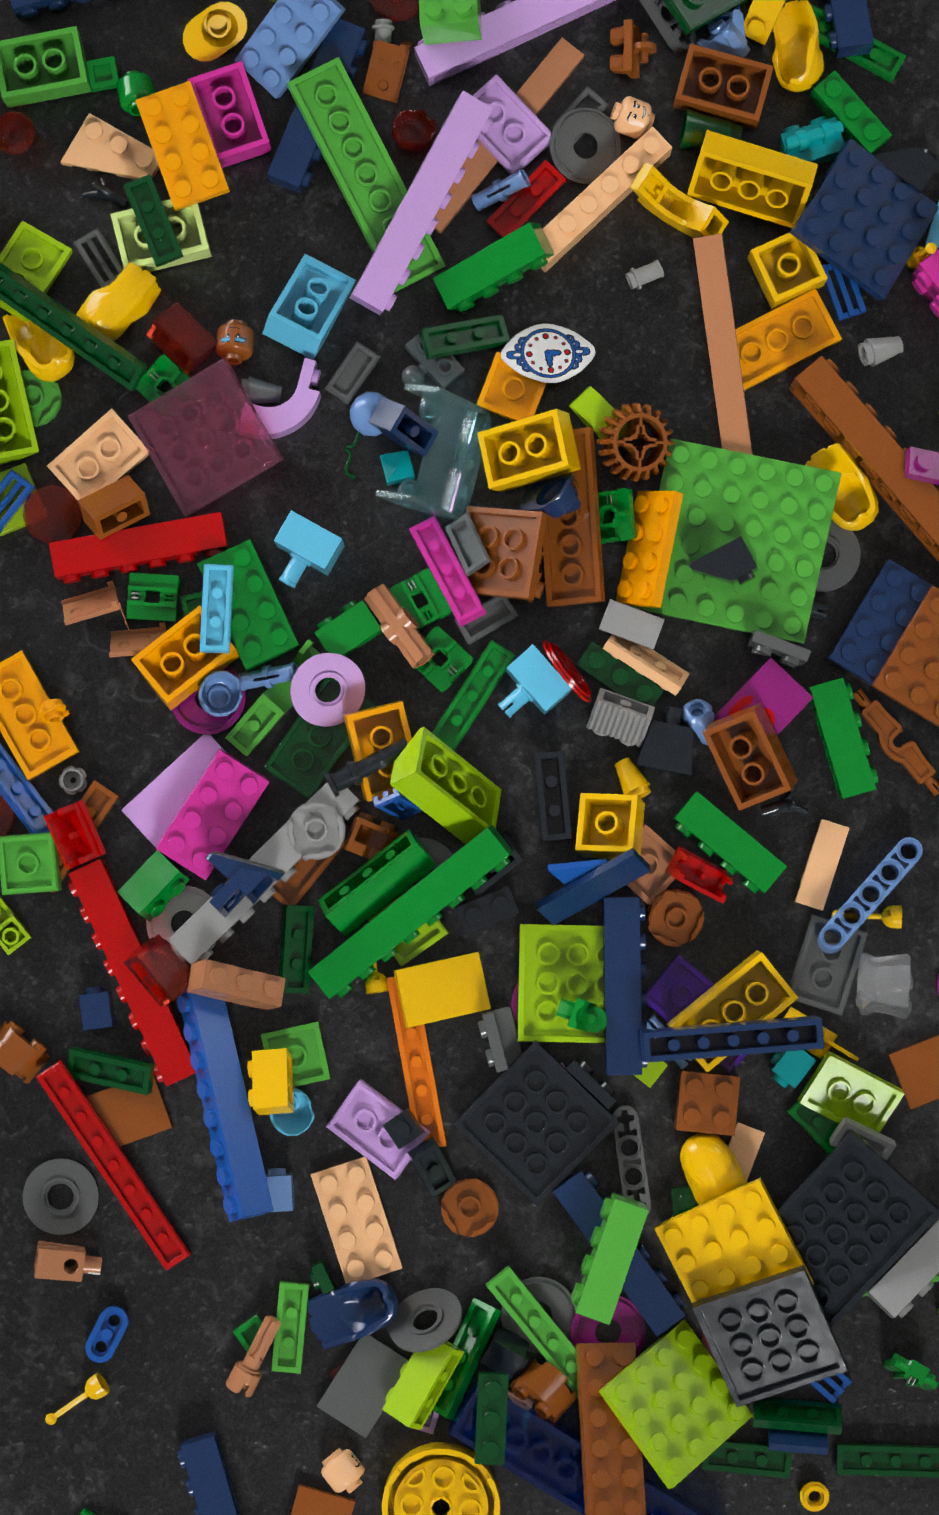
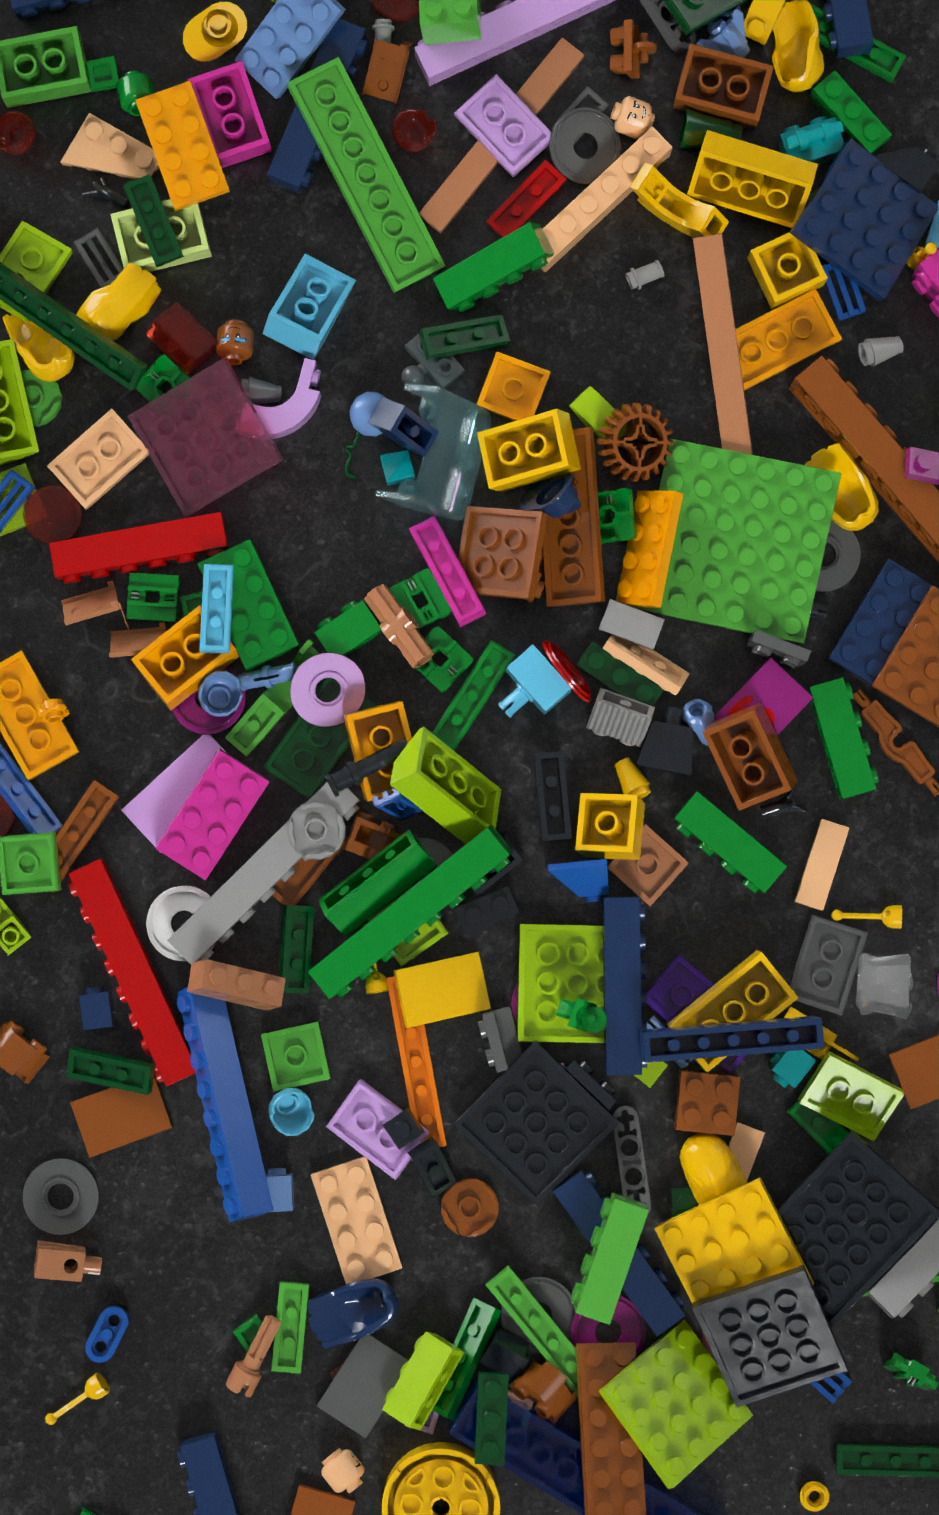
(65, 780): light grey plate -> none
(74, 834): red hinge -> none
(113, 1165): red tile -> none
(114, 507): dark orange brick -> none
(153, 886): green brick -> none
(159, 970): clear red brick -> none
(244, 880): dark blue piece -> none
(271, 1081): yellow brick -> none
(307, 546): medium azure brick -> none
(321, 1277): dark green plate -> none
(352, 373): dark grey tile -> none
(421, 202): lavender brick -> none
(448, 1320): dark grey piece -> none
(467, 544): dark grey tile -> none
(484, 198): medium blue pin -> none
(498, 612): dark grey tile -> none
(548, 353): sticker -> none
(593, 886): dark blue tile -> none
(674, 917): dark orange tile -> none
(699, 874): red hinge -> none
(727, 563): black slope -> none
(749, 1459): dark green plate -> none
(797, 1415): dark green plate -> none
(797, 1441): dark blue tile -> none
(879, 885): medium blue beam -> none
(880, 1143): light grey plate -> none

